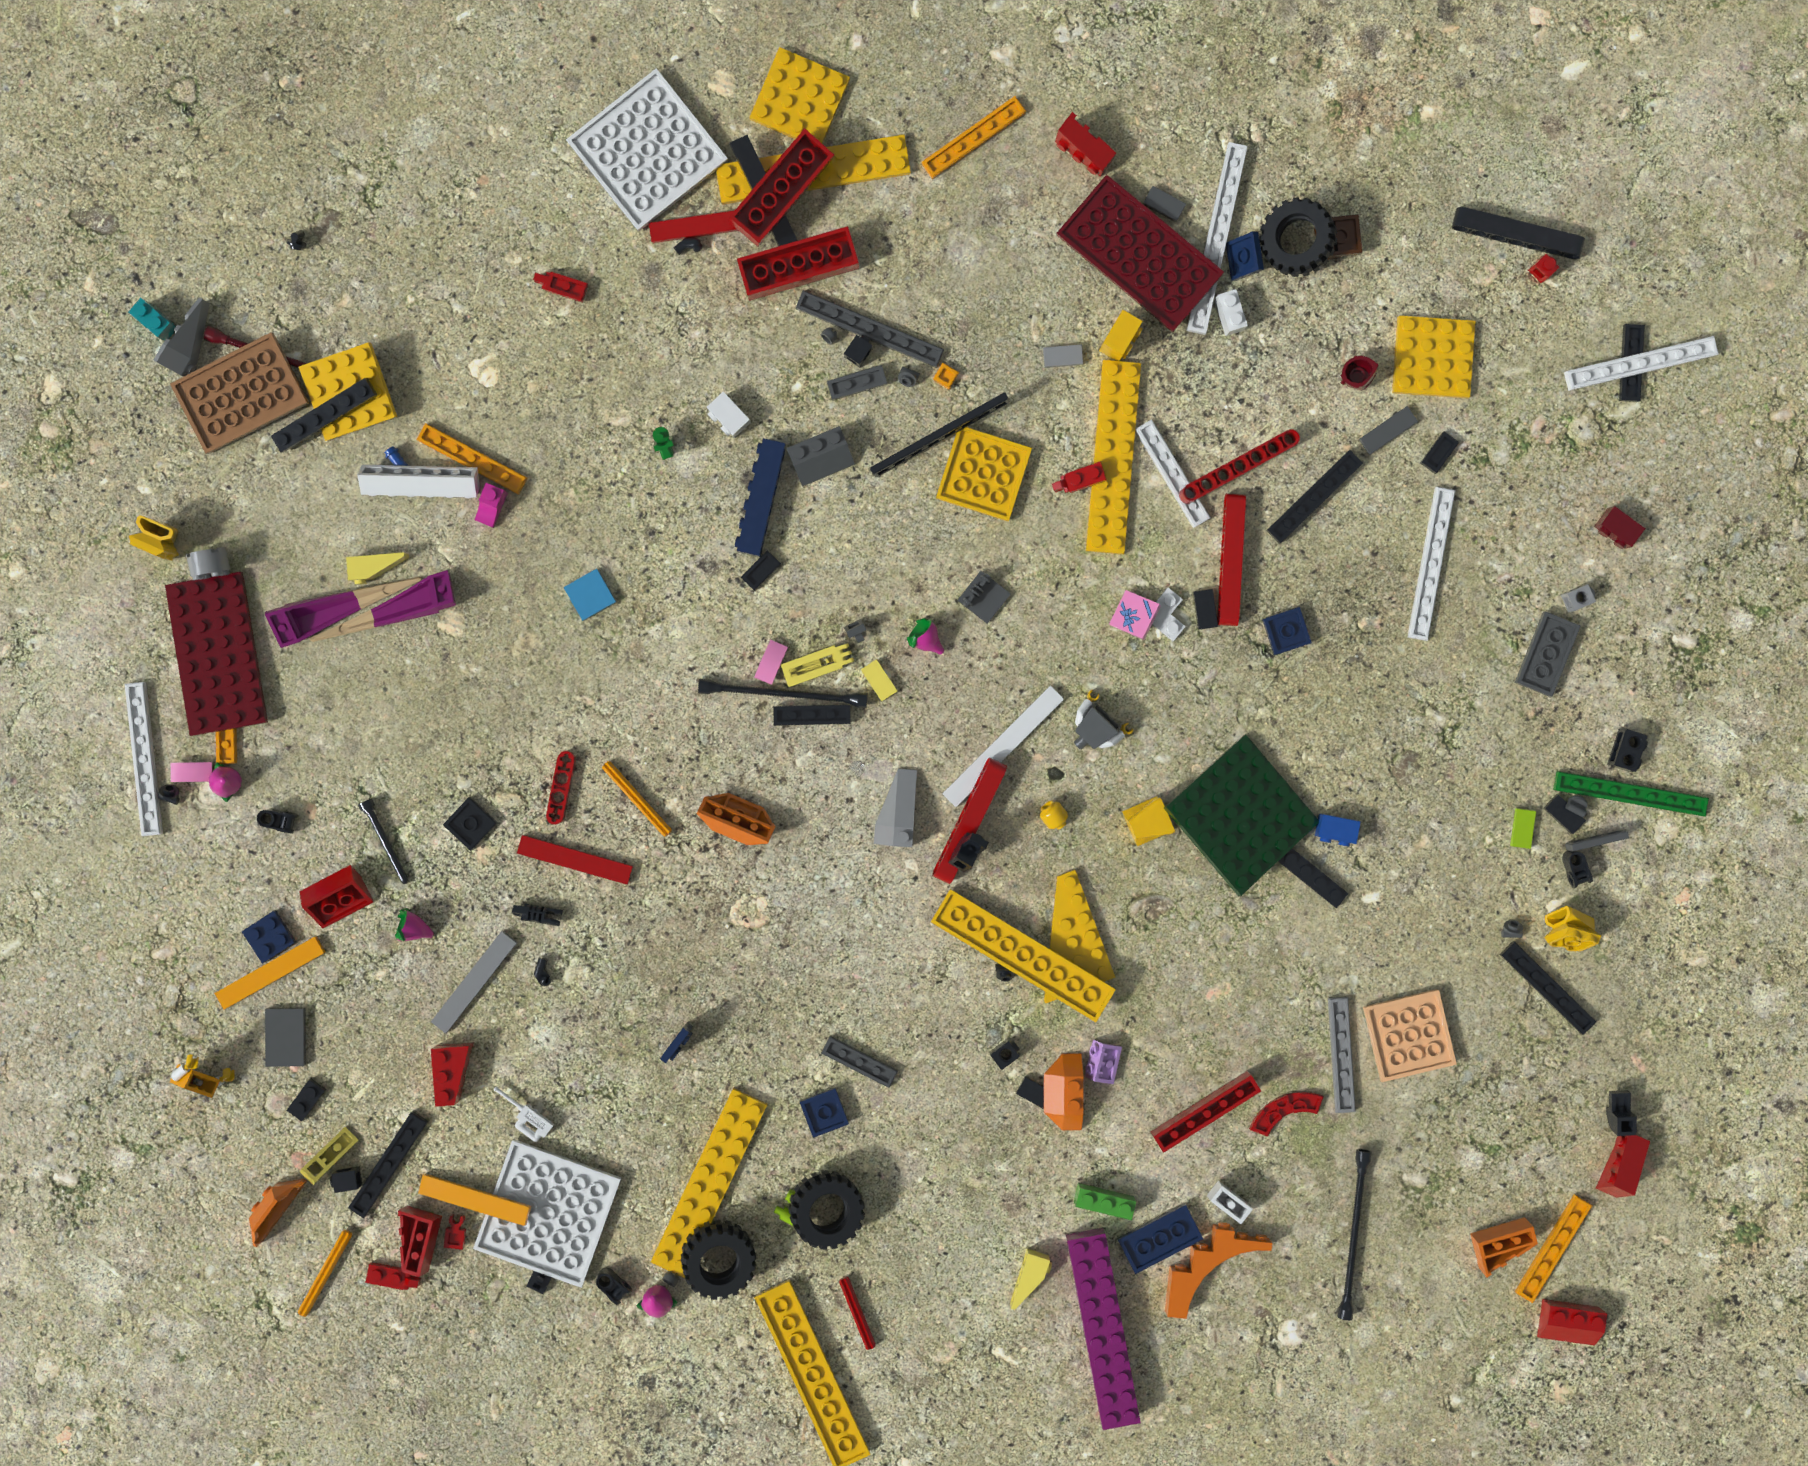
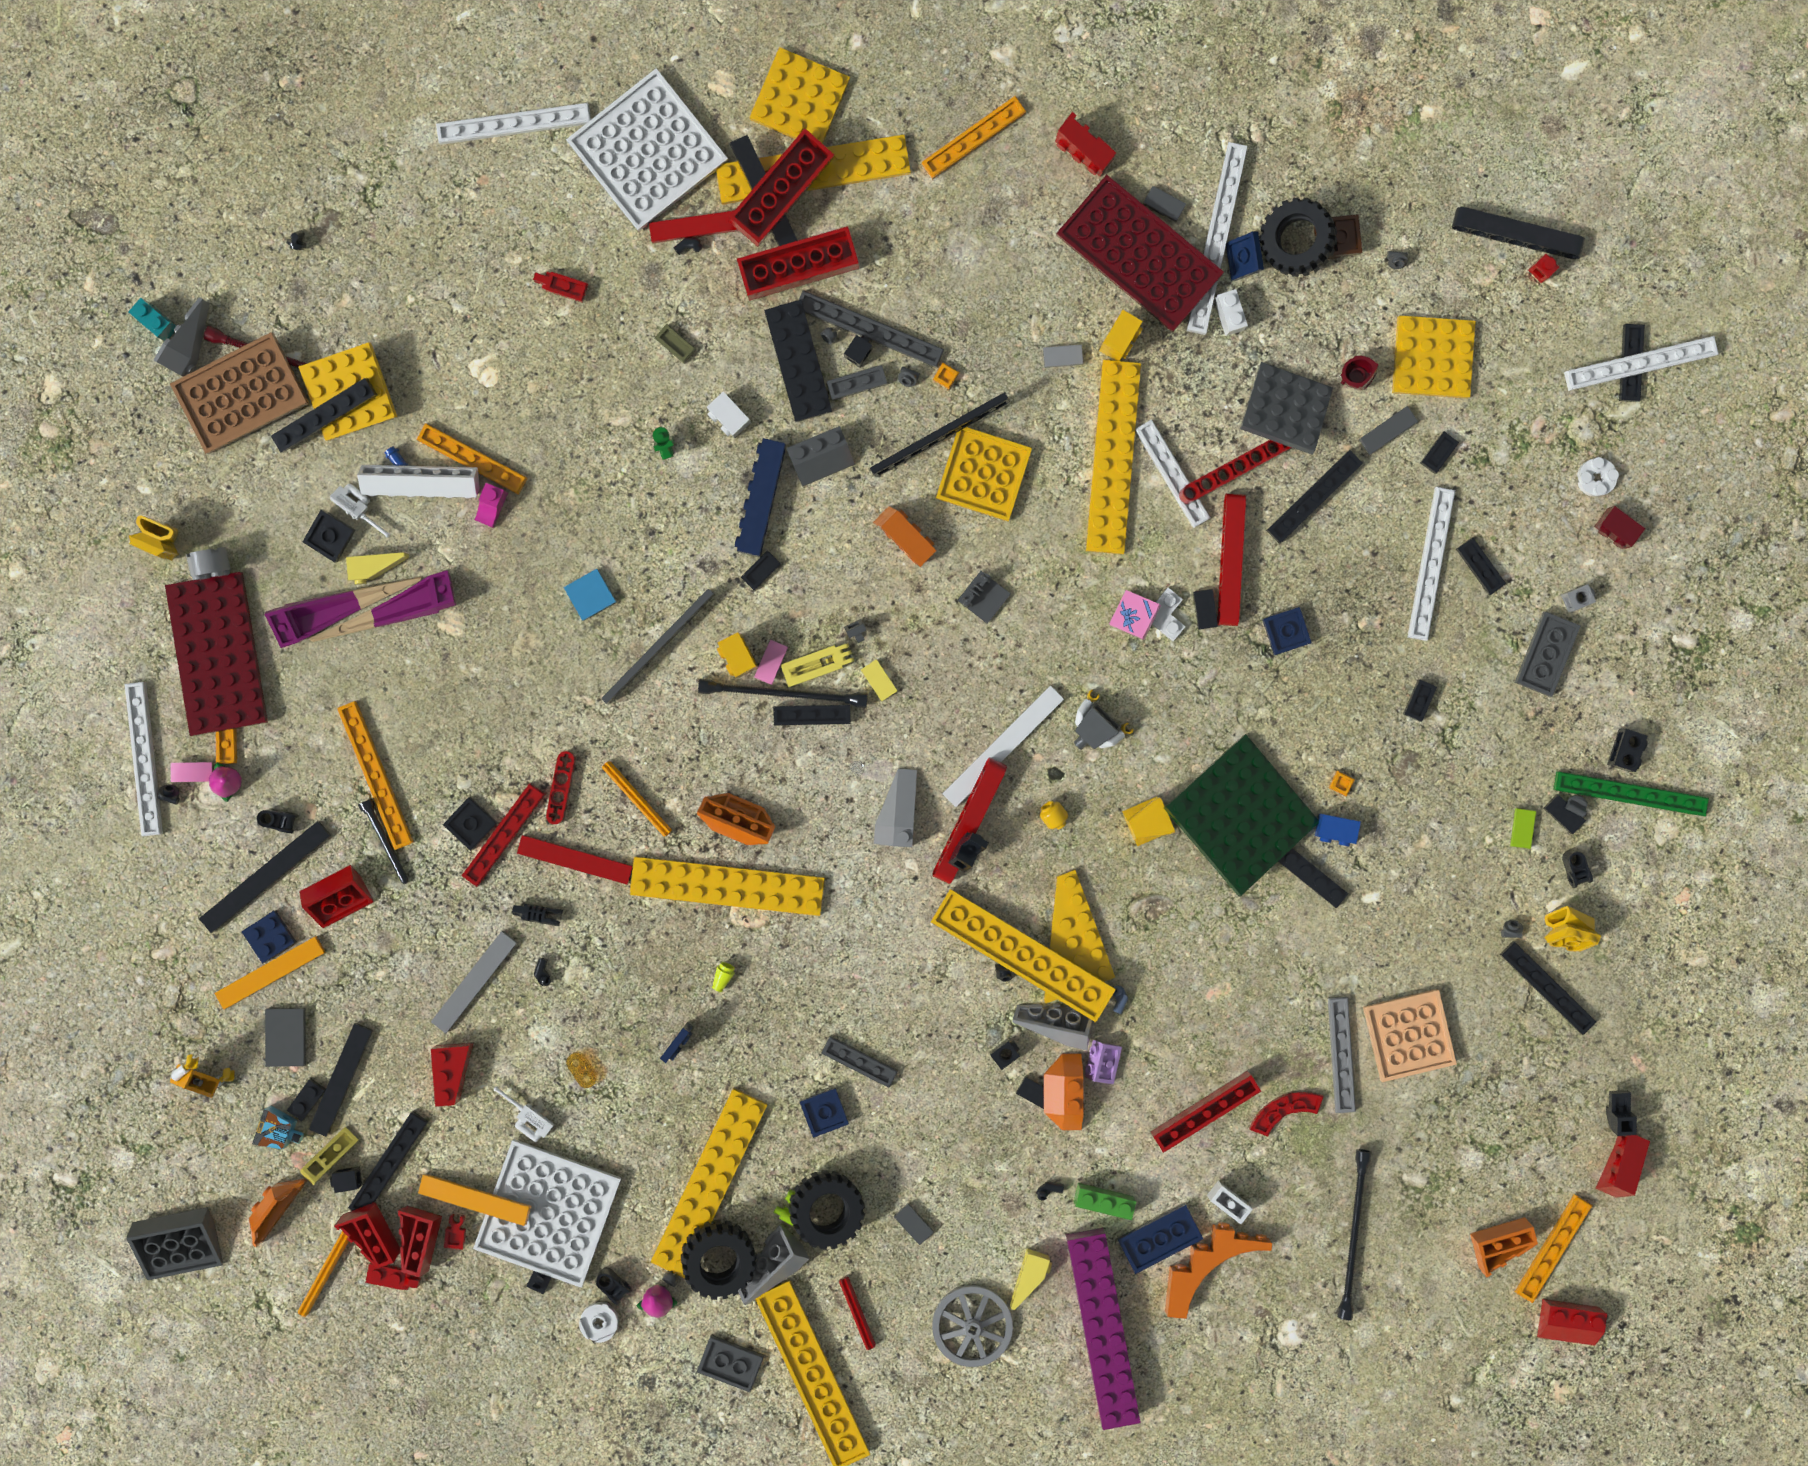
(175, 1243): none -> dark grey slope
(264, 877): none -> black tile
(276, 1129): none -> torso
(328, 535): none -> black plate
(341, 1079): none -> black tile
(356, 510): none -> white piece
(371, 1234): none -> red wedge
(375, 775): none -> light orange tile
(411, 927): dark pink hat -> none
(503, 834): none -> red tile
(513, 123): none -> white tile
(584, 1068): none -> clear yellow plate
(595, 1332): none -> white plate
(658, 646): none -> dark grey tile
(675, 343): none -> olive tile
(722, 976): none -> neon yellow cone
(727, 886): none -> yellow plate
(730, 1363): none -> dark grey tile
(737, 655): none -> yellow brick
(776, 1262): none -> light grey wedge
(798, 361): none -> black plate
(905, 535): none -> orange wedge
(913, 1224): none -> dark grey tile
(925, 637): hat -> none
(972, 1321): none -> light grey wheel
(1047, 1188): none -> black arm
(1056, 1023): none -> light grey wedge
(1081, 478): red hinge -> none
(1121, 998): none -> sand blue arm
(1286, 408): none -> dark grey plate
(1341, 783): none -> light orange tile
(1397, 259): none -> dark grey plate
(1419, 700): none -> black plate
(1480, 566): none -> black tile
(1586, 478): none -> white plate
(1596, 840): dark grey tile -> none

